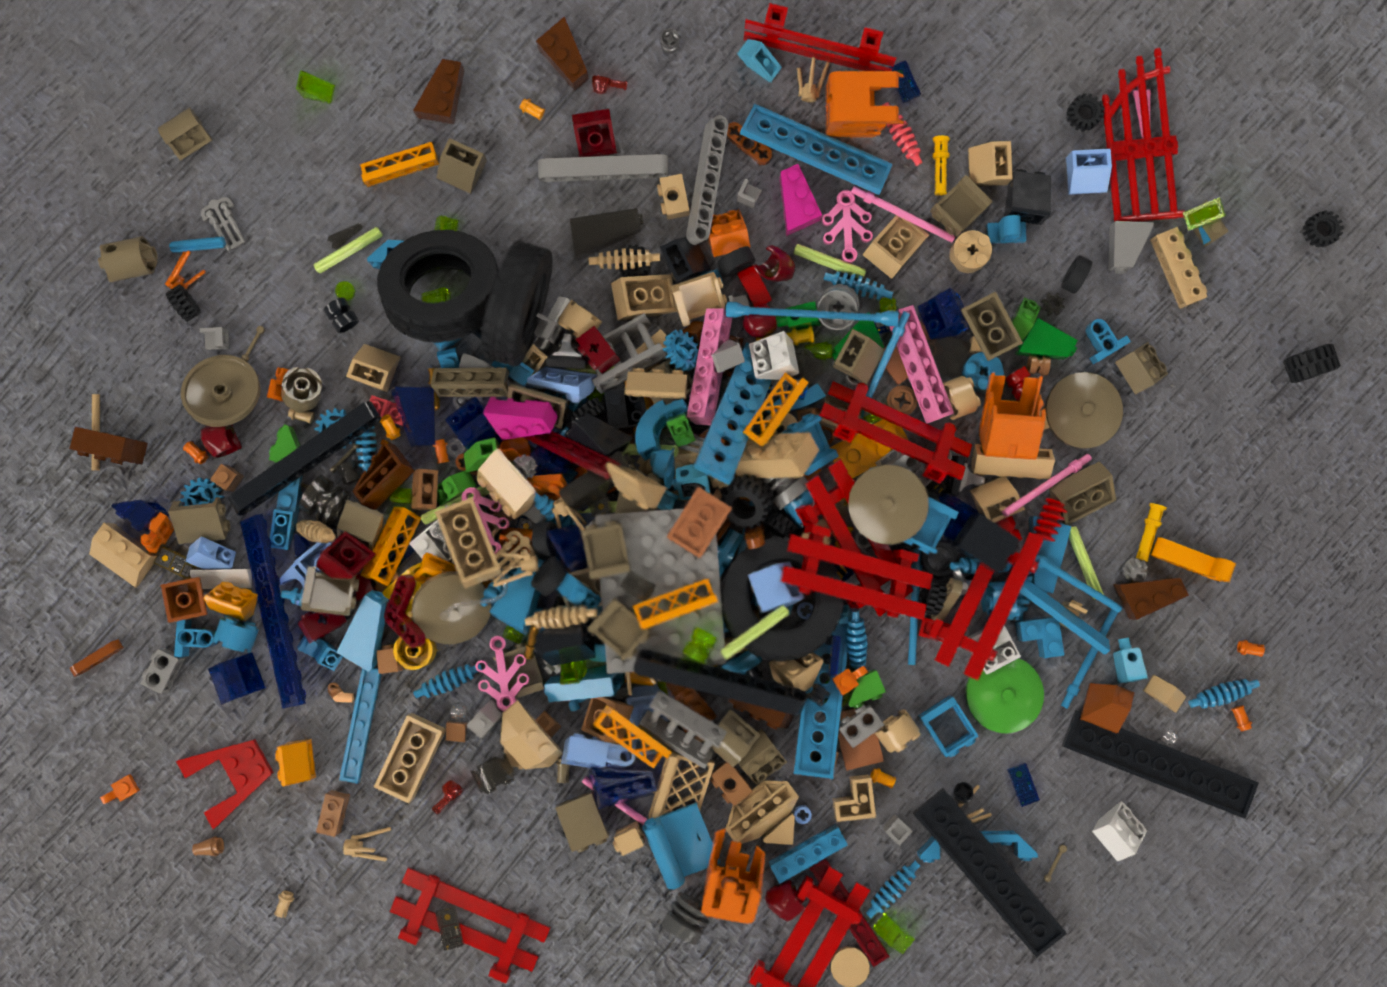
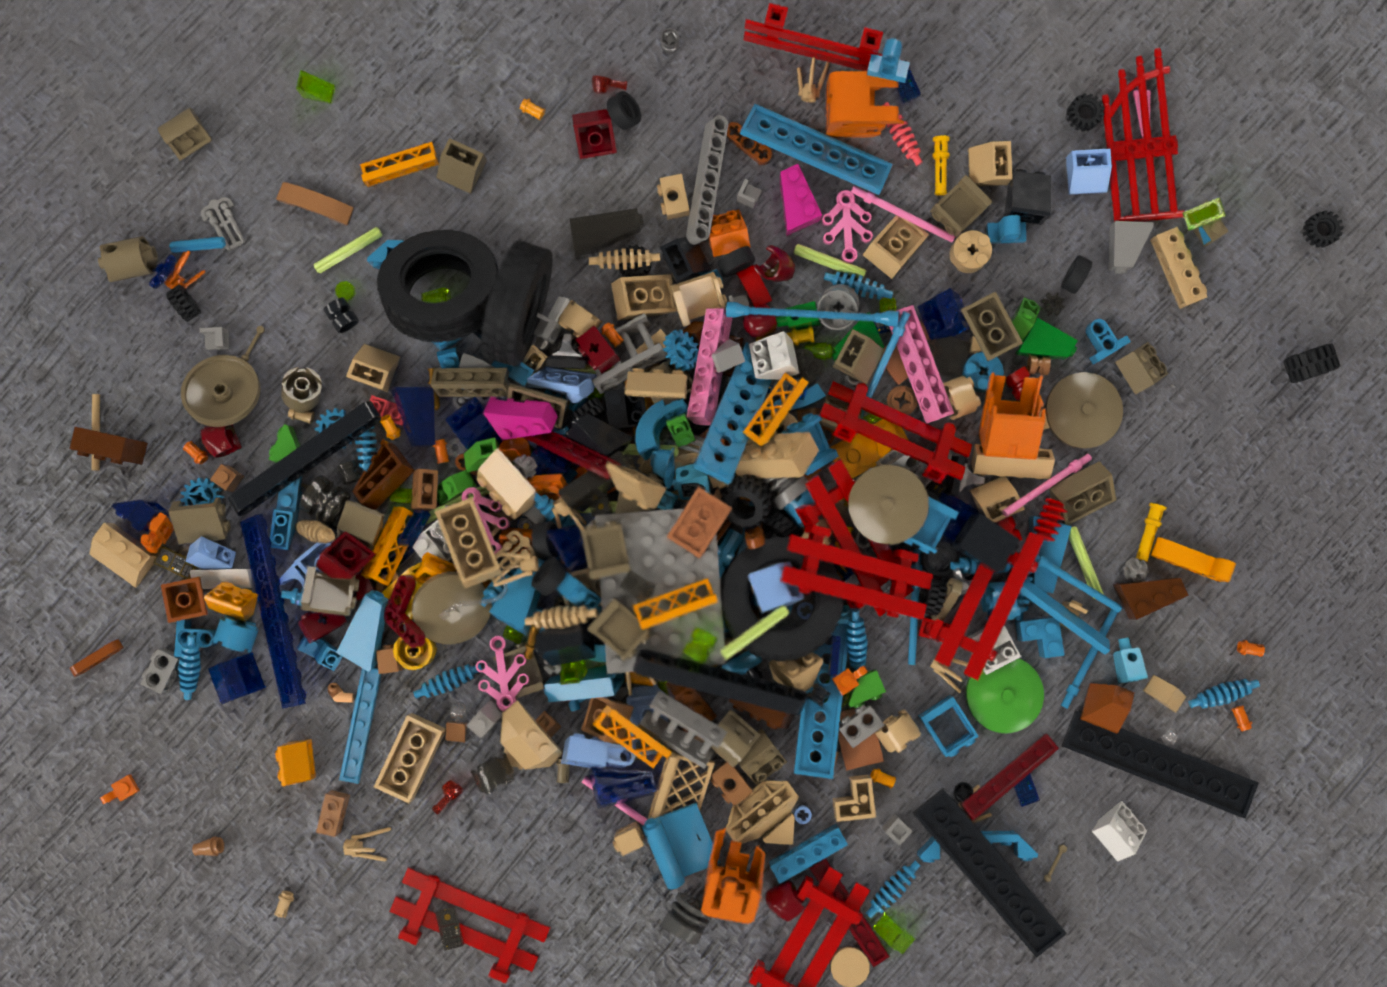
(164, 272): none -> clear blue dish
(189, 666): none -> dark azure piece
(245, 768): red wing -> none
(275, 386): orange plate -> none
(301, 545): clear blue slope -> none
(315, 202): none -> medium nougat slope
(334, 468): dark tan hinge -> none
(342, 236): clear smoke piece -> none
(414, 528): none -> clear blue tile
(442, 93): reddish brown wedge -> none
(446, 223): clear neon green slope -> none
(562, 53): reddish brown wedge -> none
(582, 822): dark tan panel -> none
(603, 168): light grey beam -> none
(612, 335): none -> orange pin
(624, 110): none -> black tyre
(759, 59): medium azure slope -> none
(888, 65): none -> dark azure tile
(941, 669): none -> tan plant
(1009, 776): none -> dark red tile

